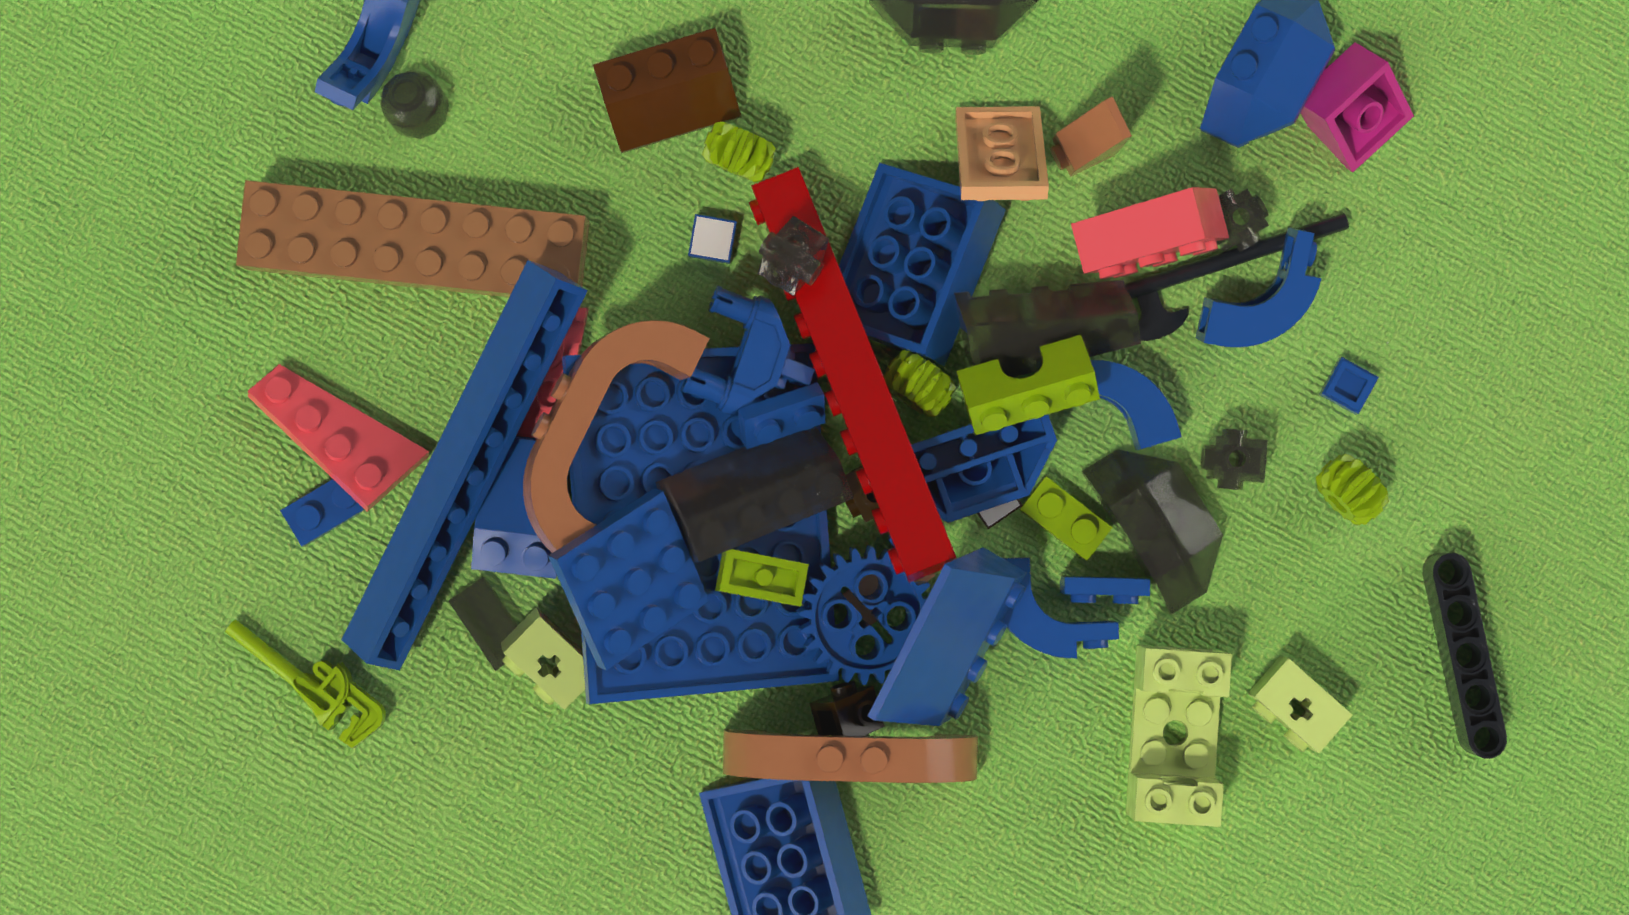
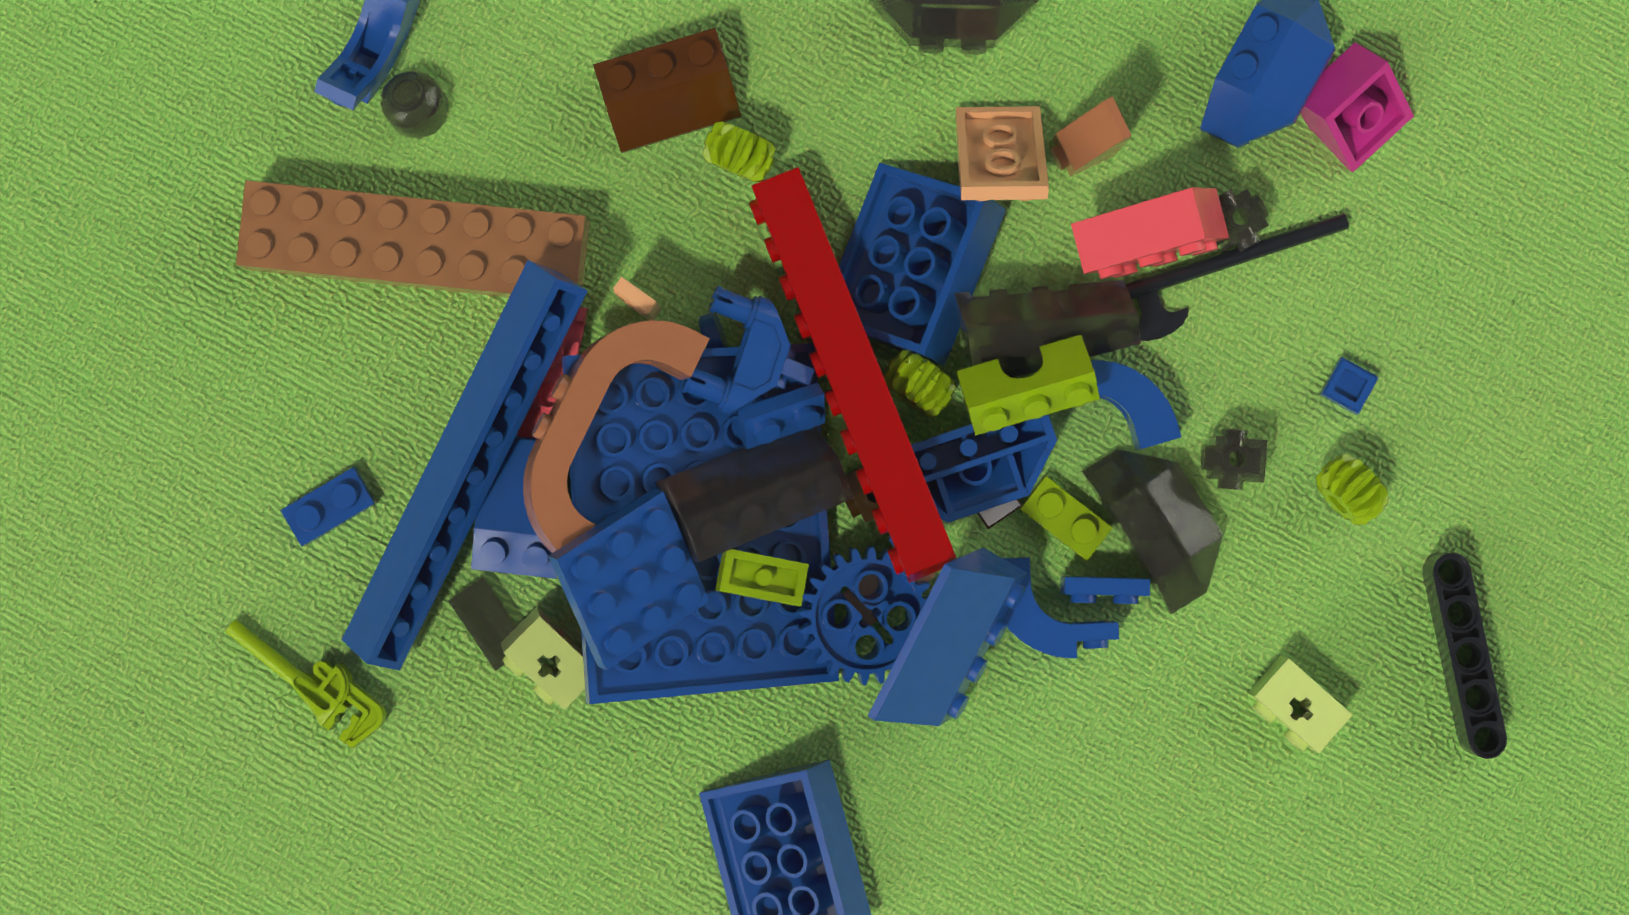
(342, 440): coral wing -> none
(636, 299): none -> light nougat tile
(712, 239): white tile -> none
(712, 328): none -> blue tile
(793, 256): clear smoke brick -> none
(846, 711): dark brown brick -> none
(850, 758): nougat arch -> none
(1176, 779): yellowish green plate -> none
(1271, 312): blue arch -> none

